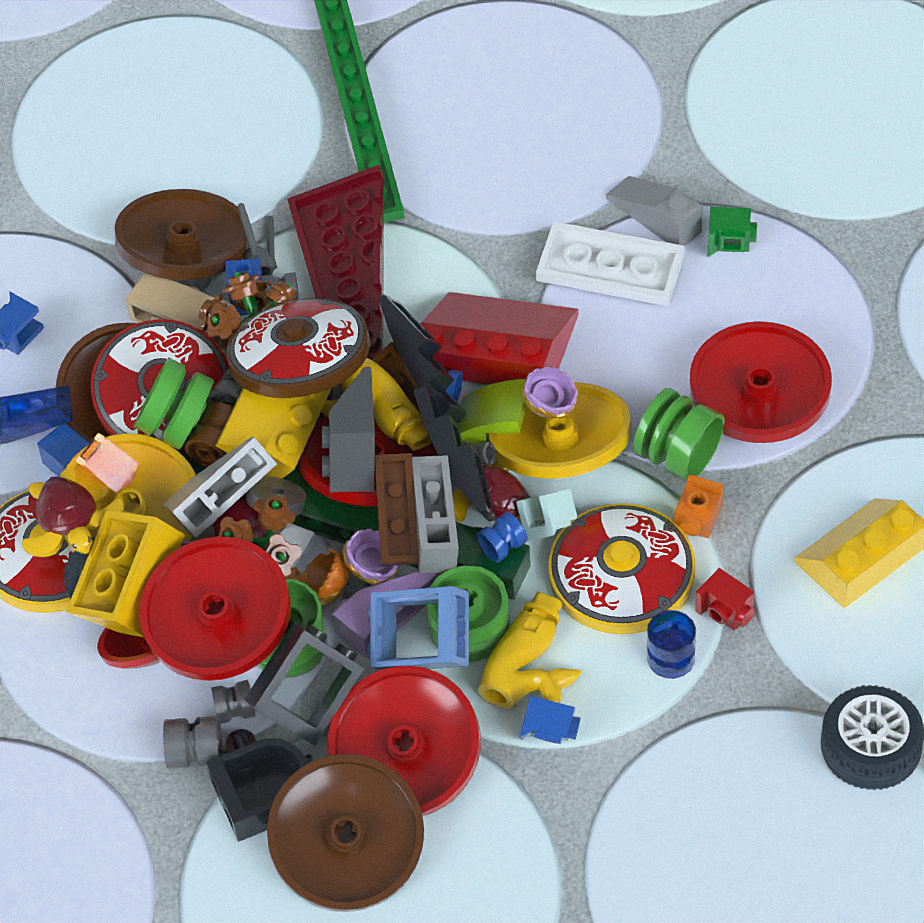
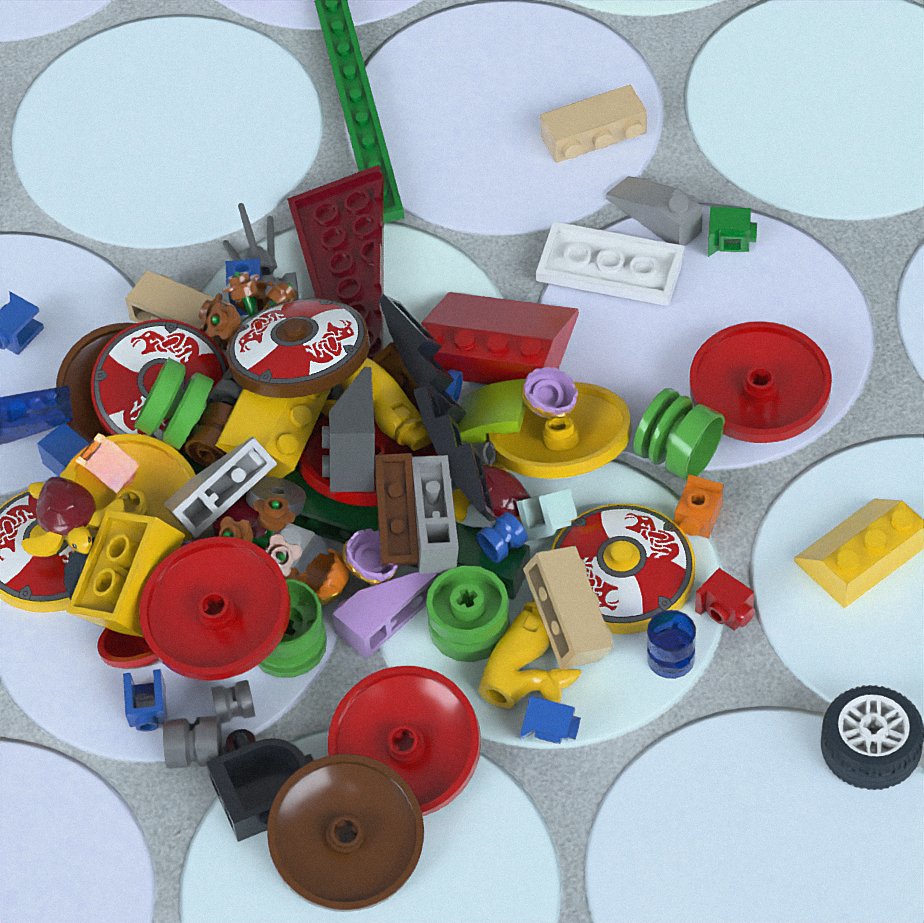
(145, 702): none -> blue window
(180, 234): reddish brown dish -> none
(278, 666): black window -> none
(452, 627): medium blue window -> none
(568, 607): none -> tan brick
(593, 123): none -> tan brick

